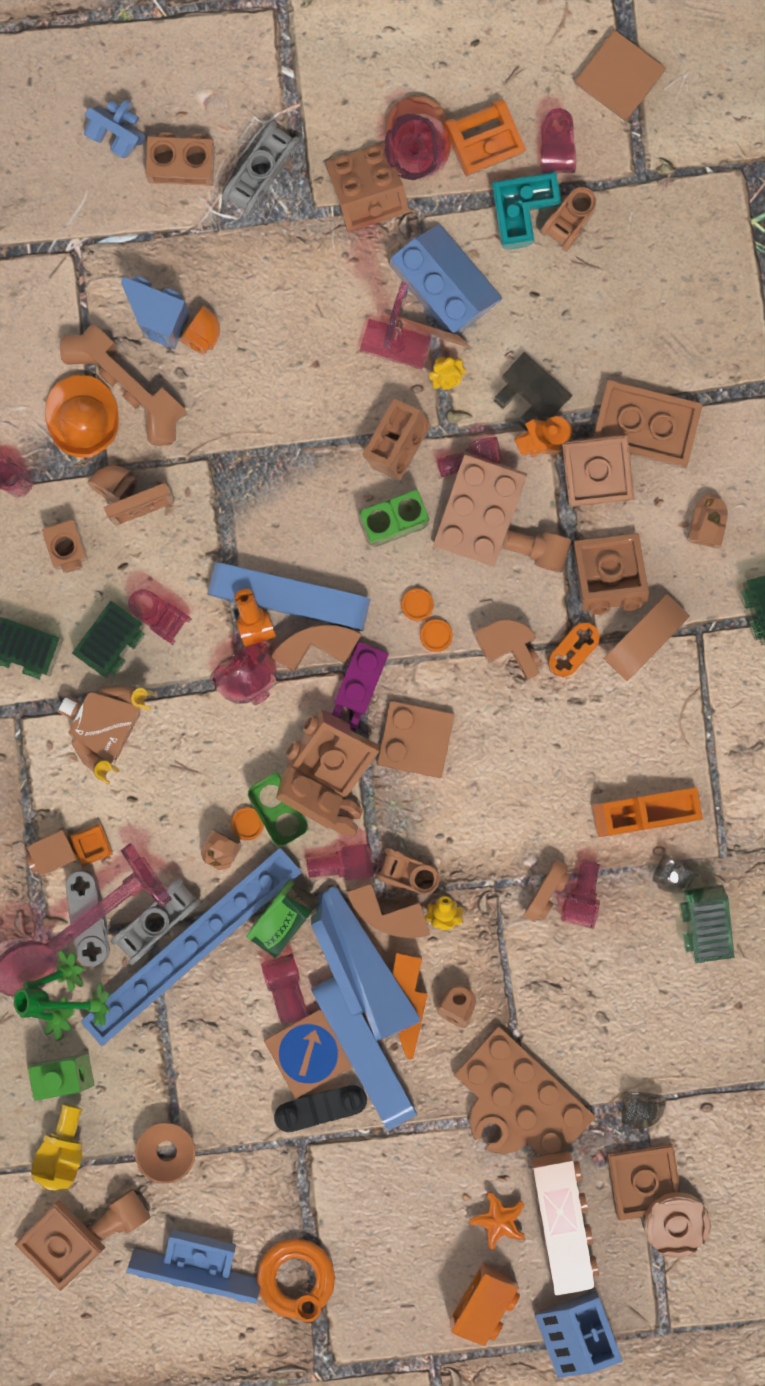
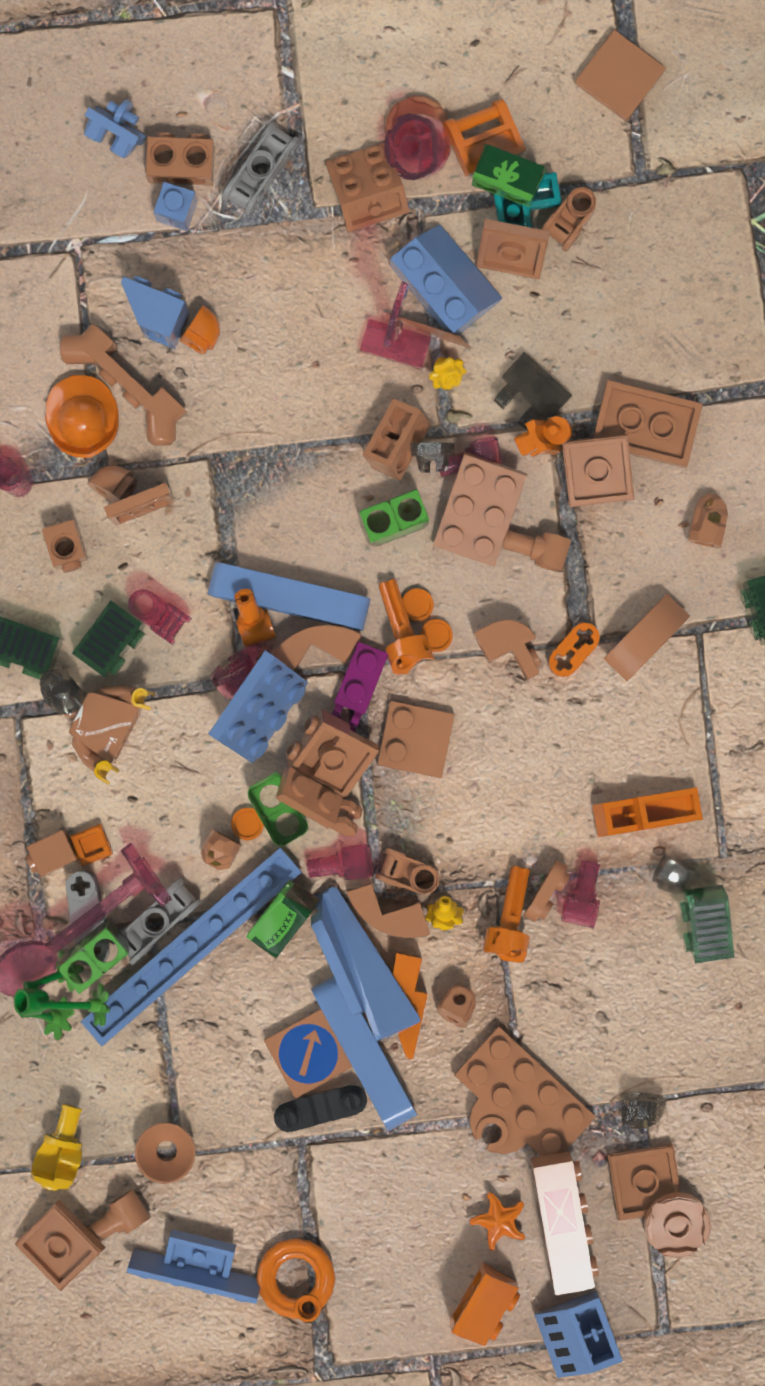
(60, 1076): bright green torso -> none
(61, 691): none -> clear smoke piece
(103, 931): none -> bright green piece
(175, 206): none -> medium blue brick
(259, 707): none -> medium blue plate
(283, 980): clear pink piece -> none
(407, 648): none -> orange piece
(429, 451): none -> clear smoke tile
(507, 937): none -> orange piece
(508, 175): none -> piece
(512, 249): none -> nougat tile
(558, 148): clear pink piece -> none
(611, 573): nougat plate -> none

